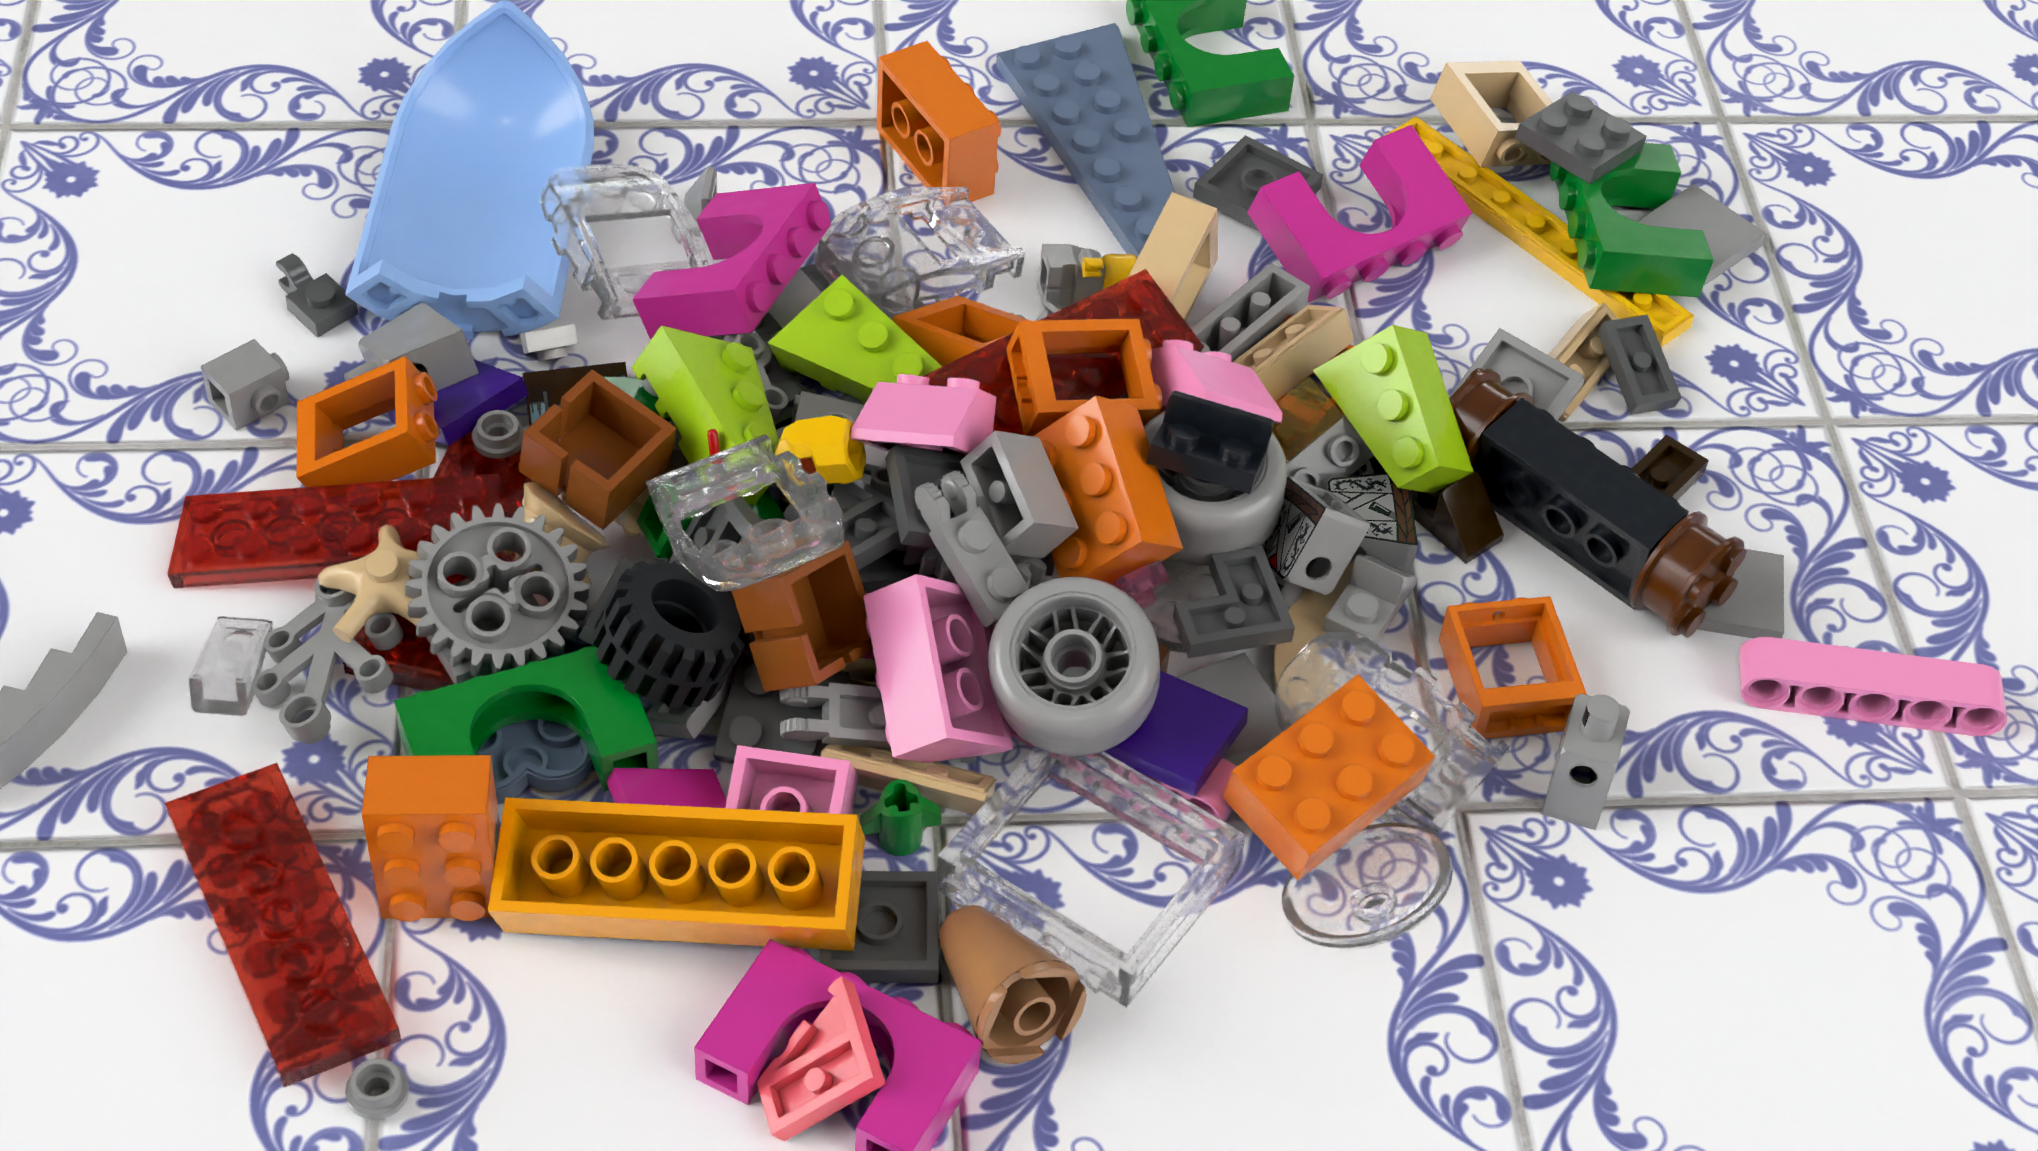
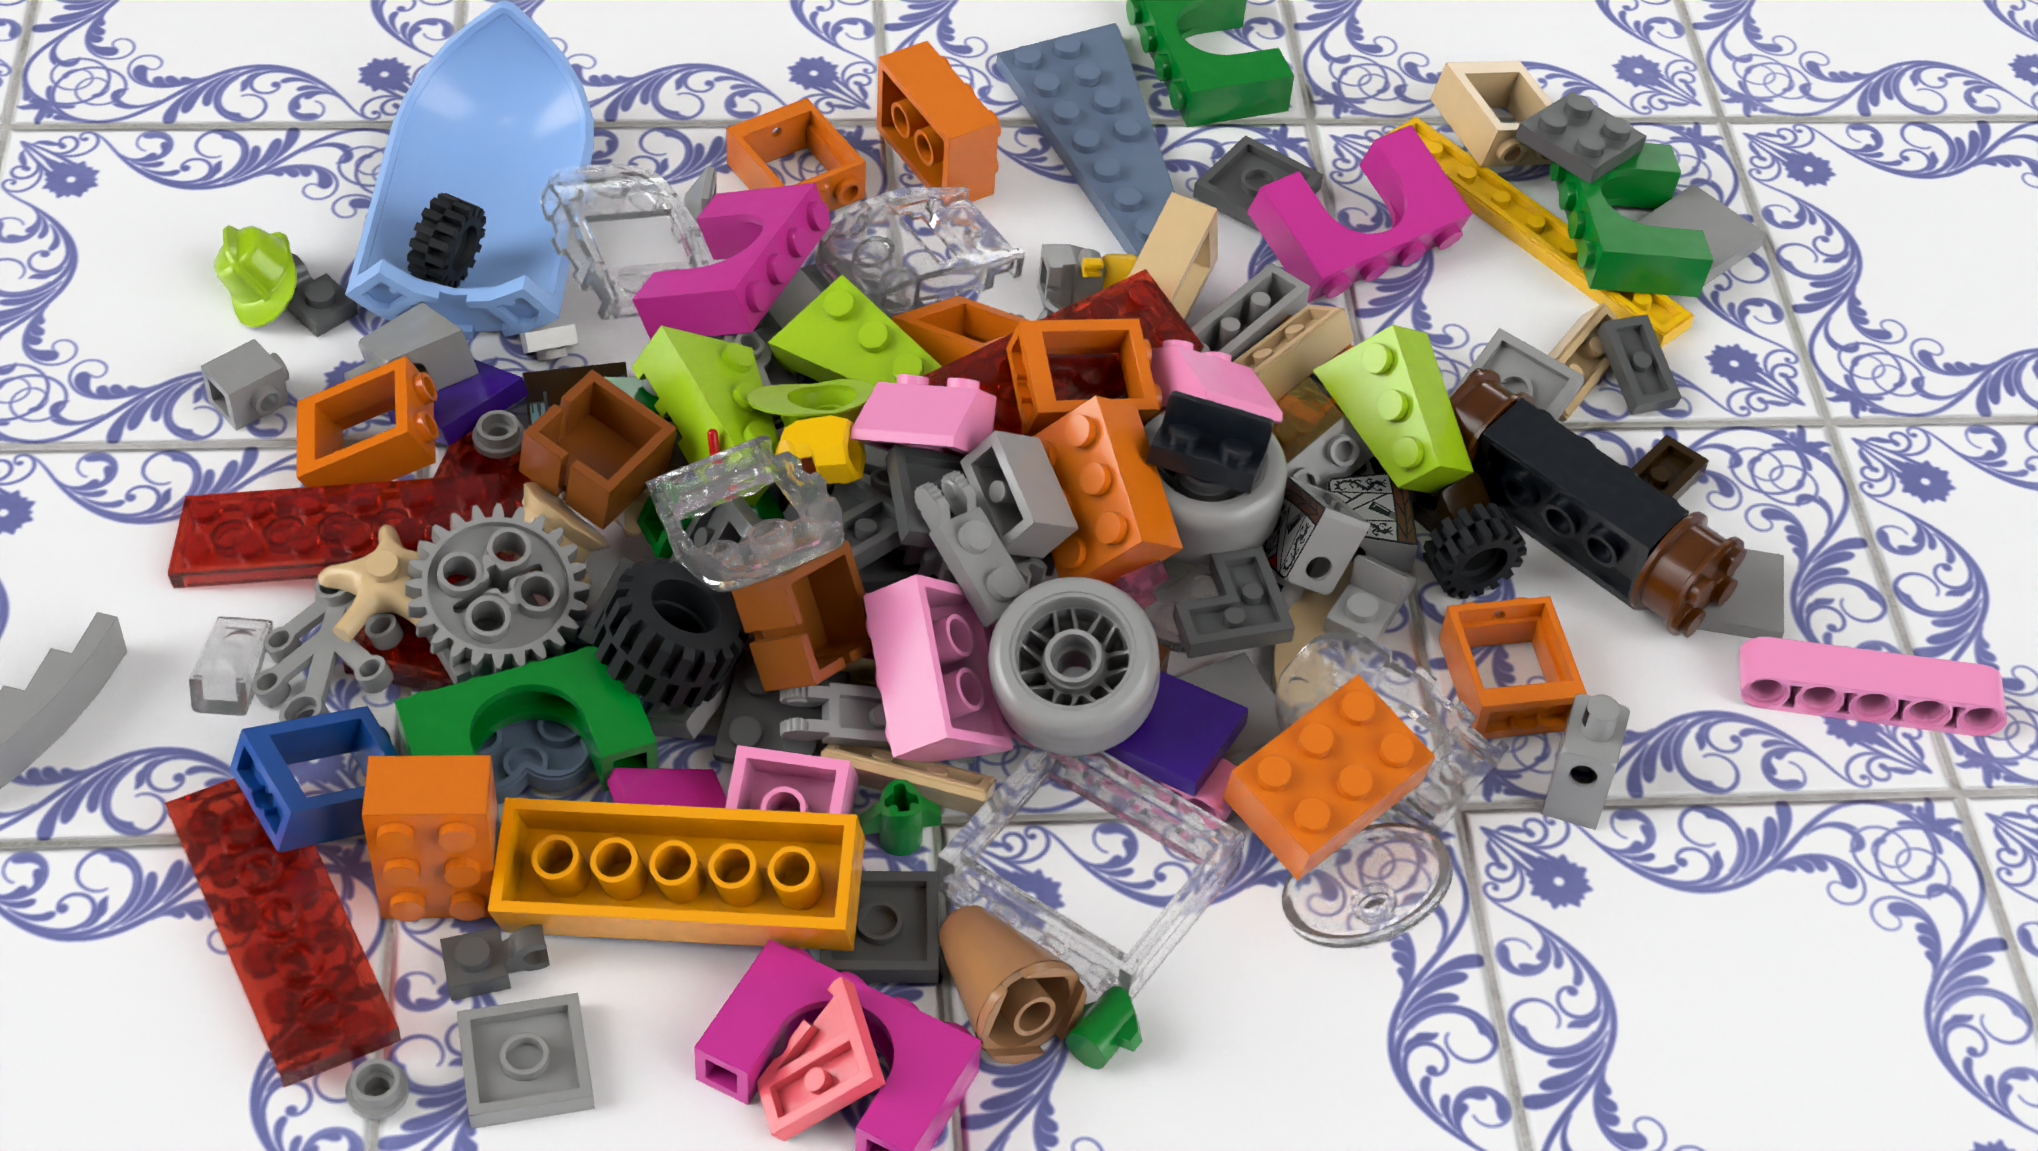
(257, 273): none -> lime piece
(274, 793): none -> blue window
(446, 240): none -> black tyre
(482, 962): none -> dark grey plate
(524, 1060): none -> light grey tile
(799, 127): none -> orange window
(805, 401): none -> lime piece
(1105, 1028): none -> green piece
(1474, 550): none -> black tyre

